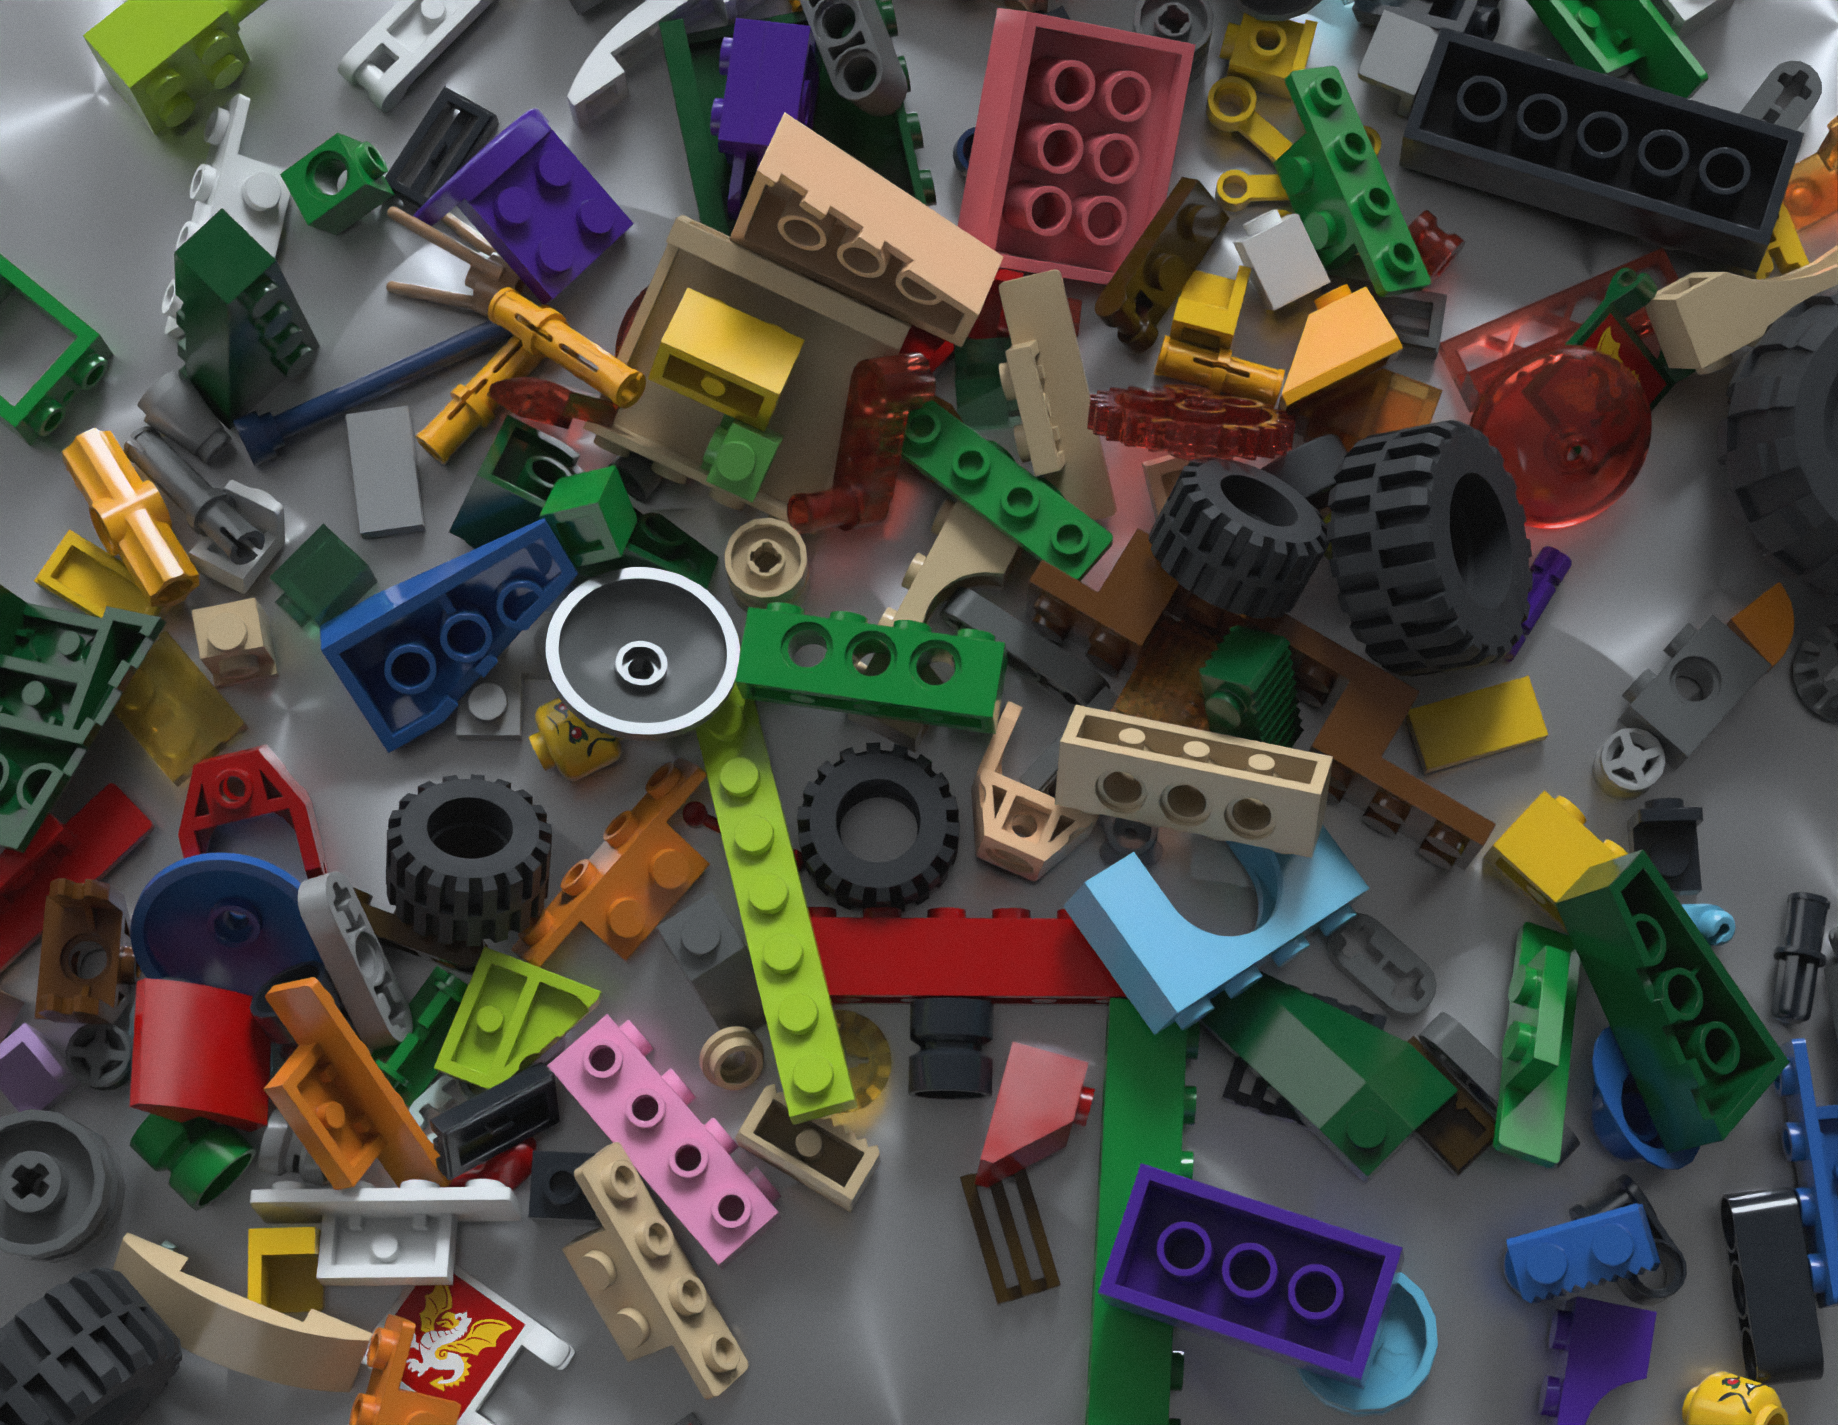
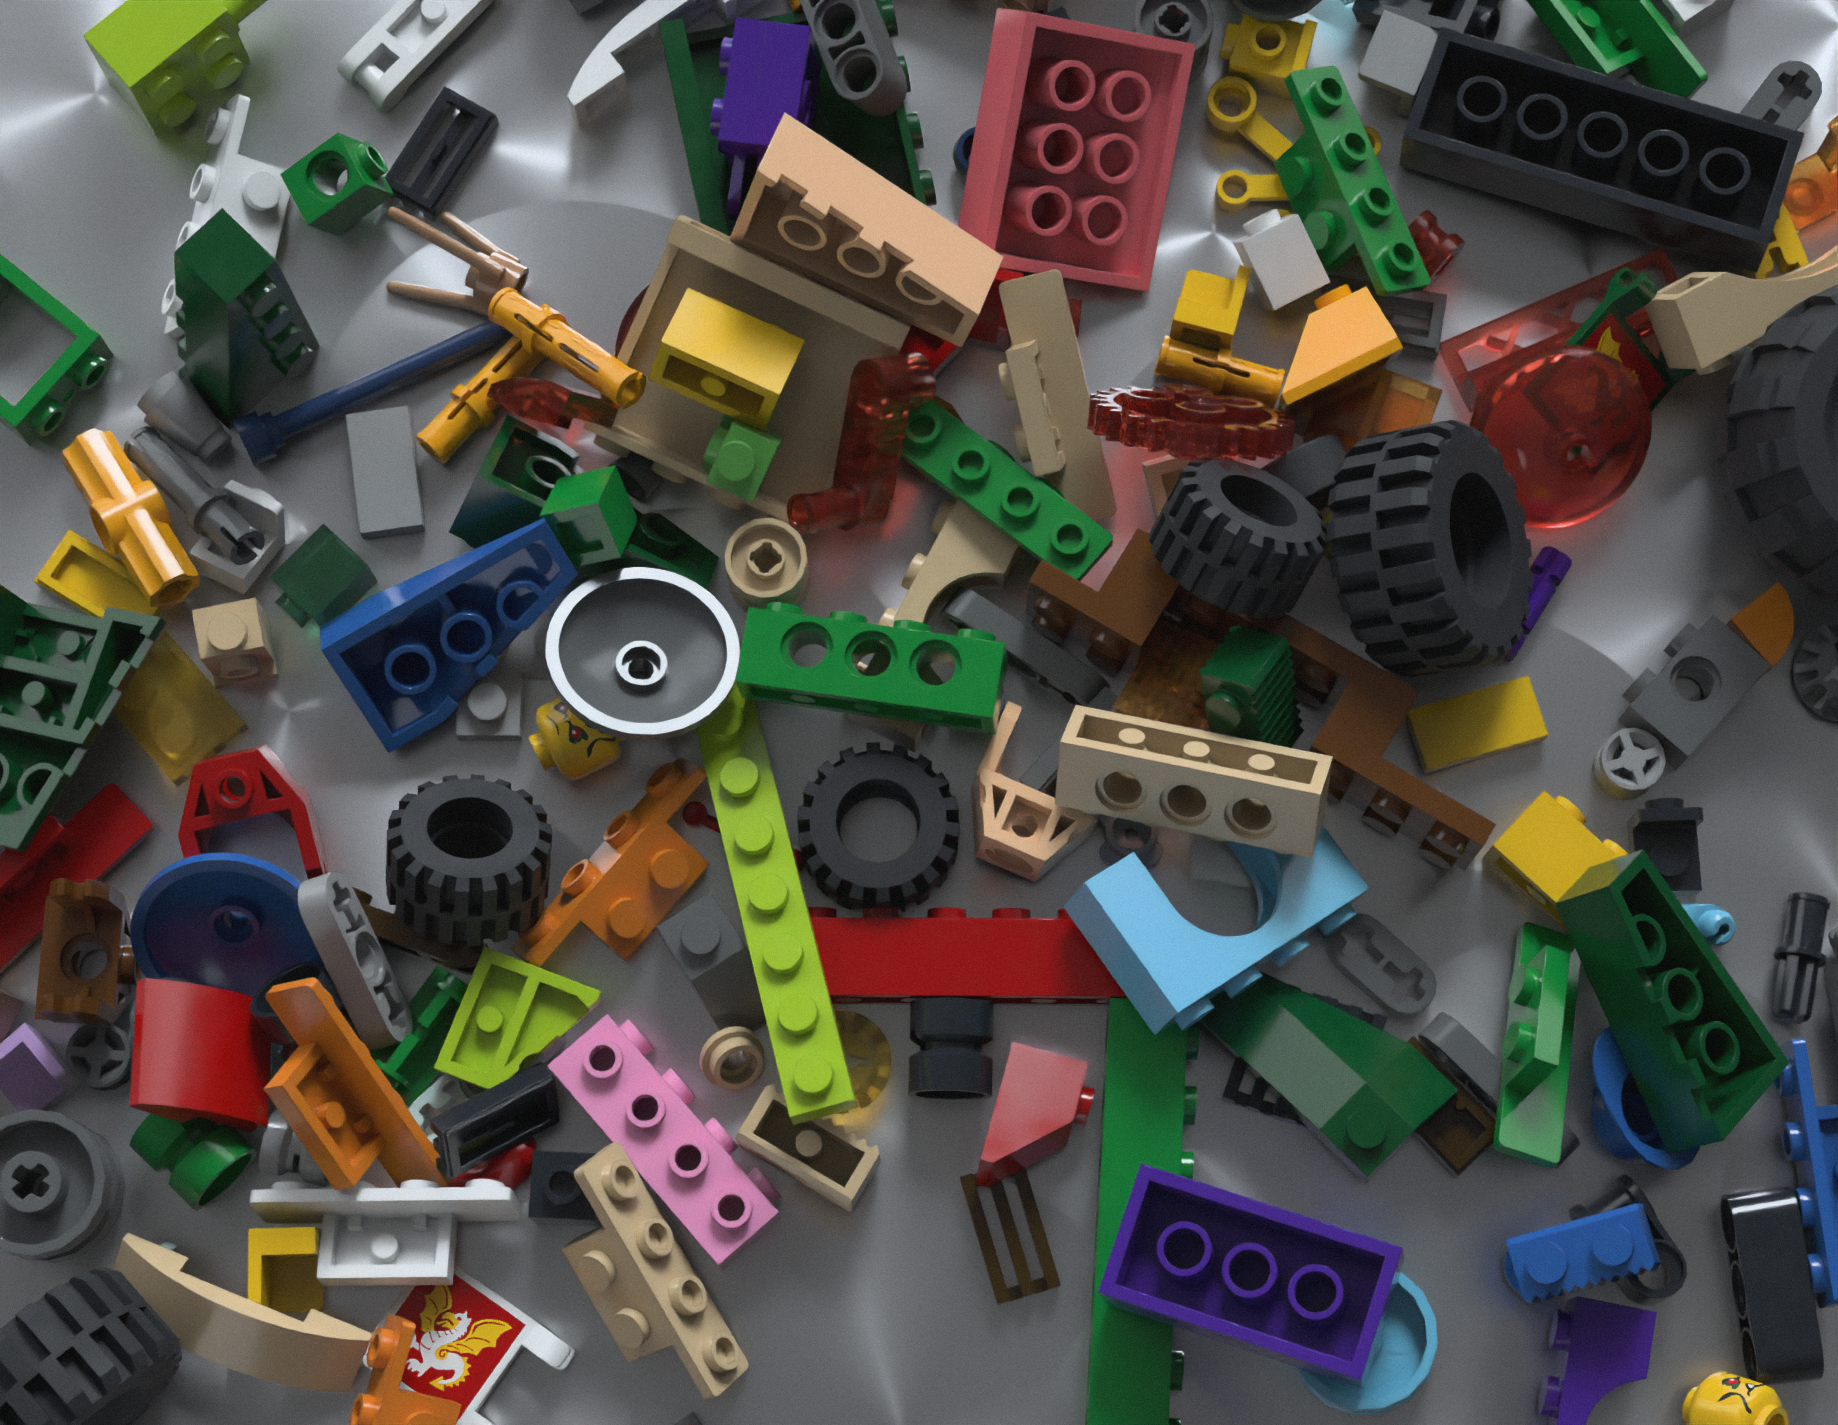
(533, 205): dark purple piece -> none
(979, 386): clear green panel -> none
(1160, 264): dark brown plate -> none

